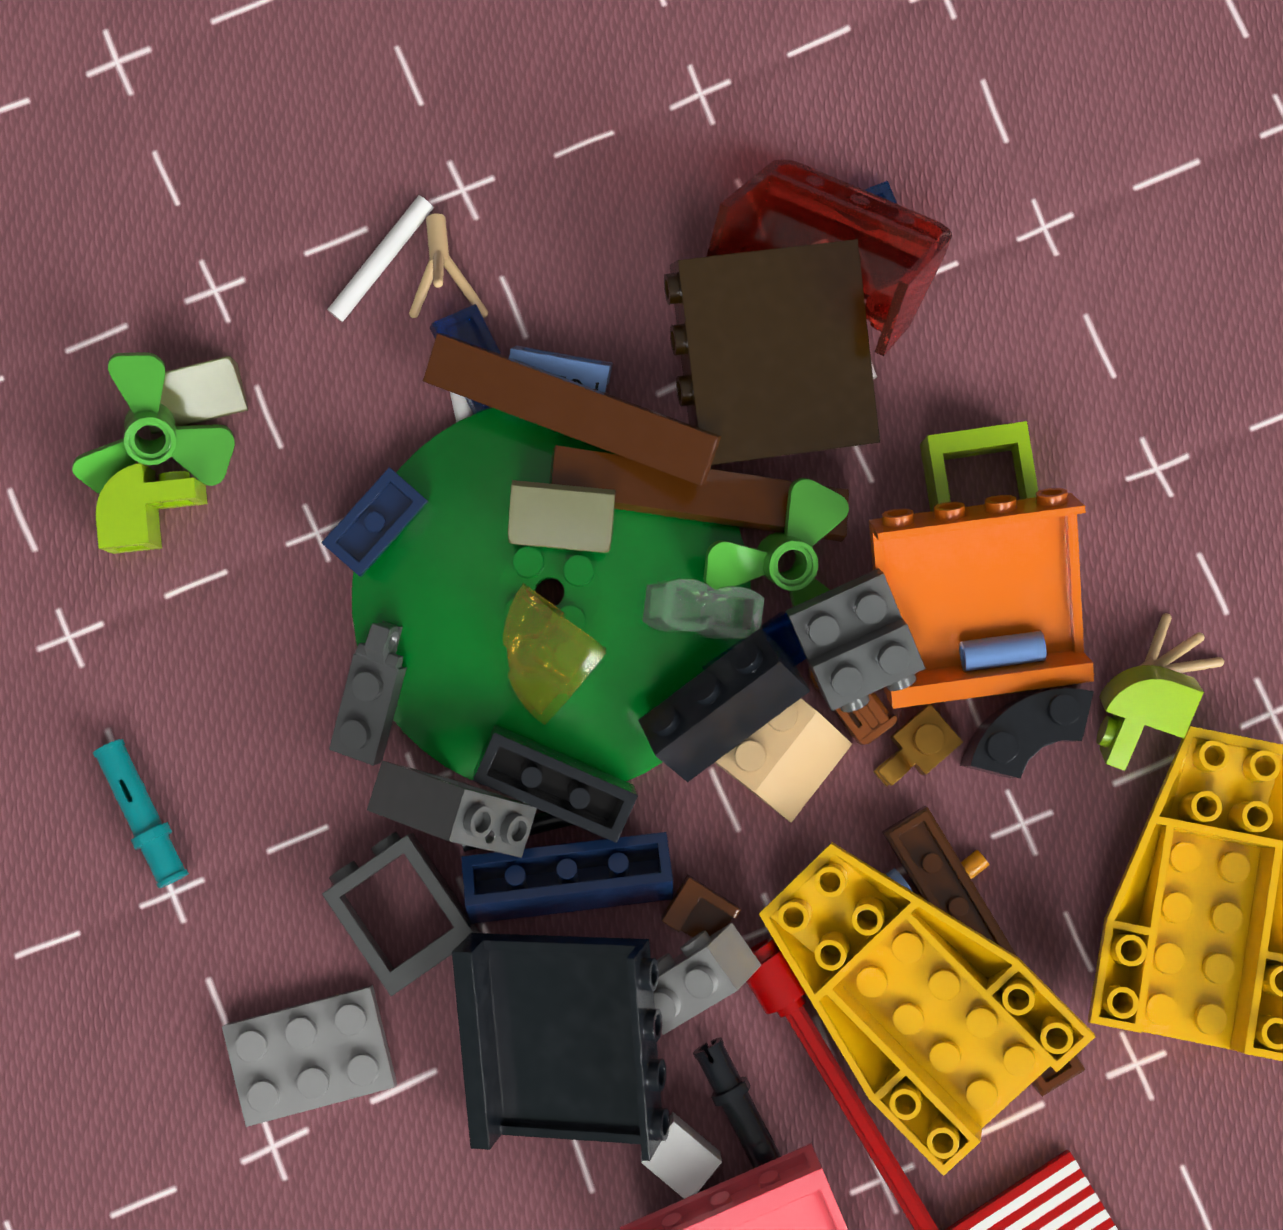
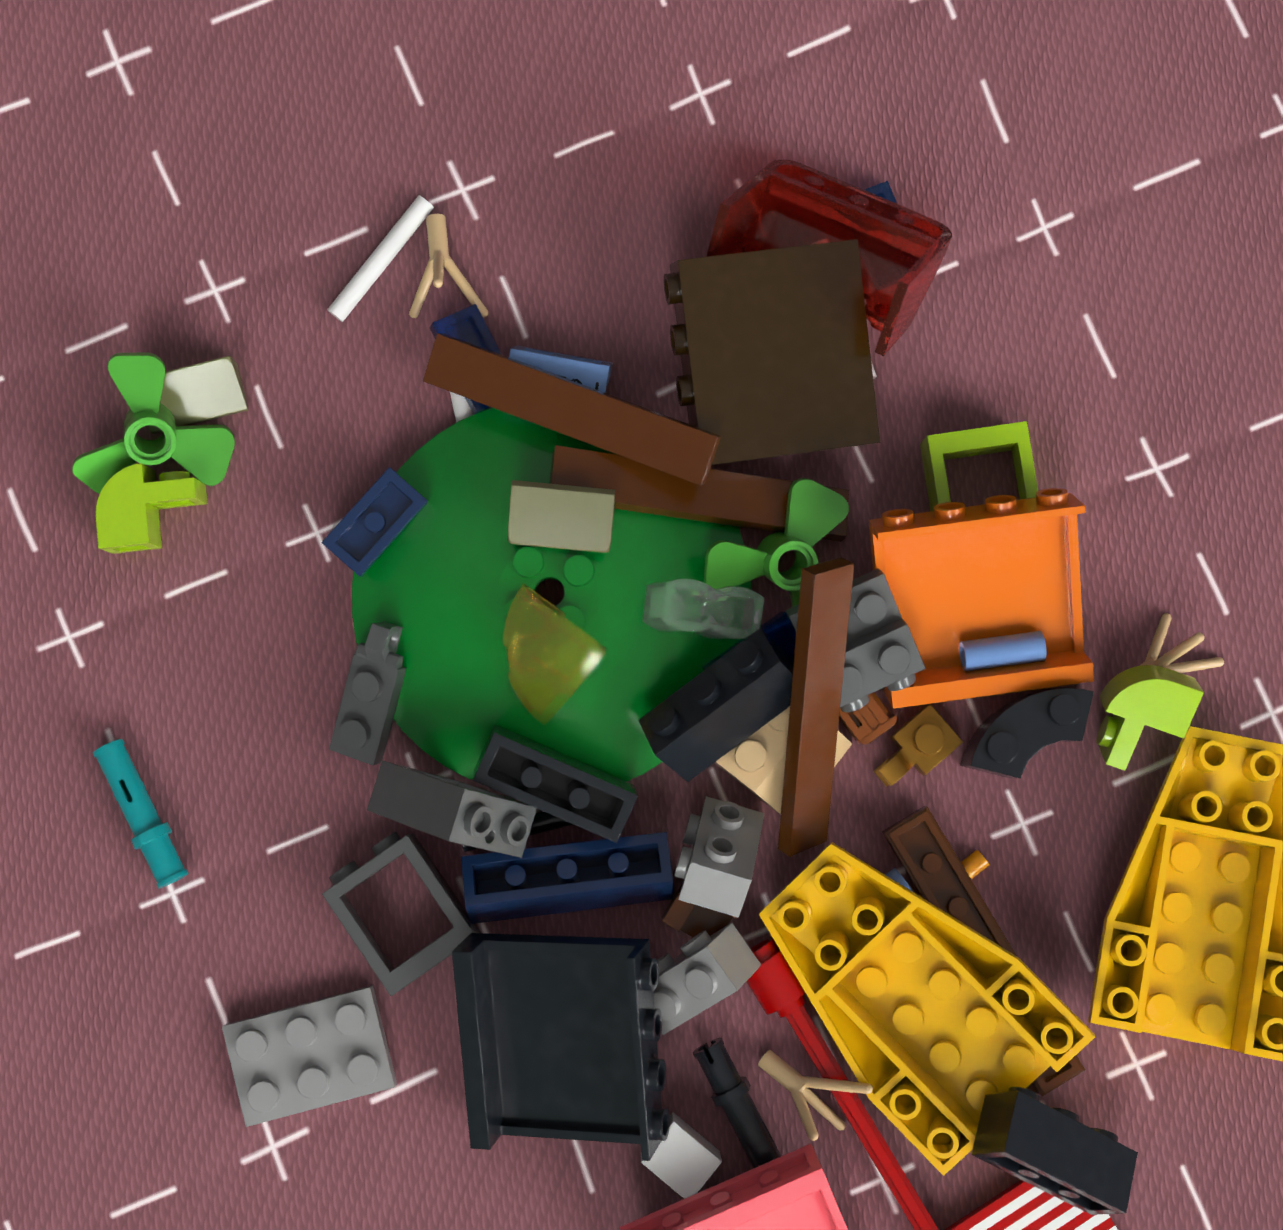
(720, 857): none -> light grey brick
(800, 1091): none -> tan plant
(815, 704): none -> reddish brown tile
(1055, 1151): none -> black brick

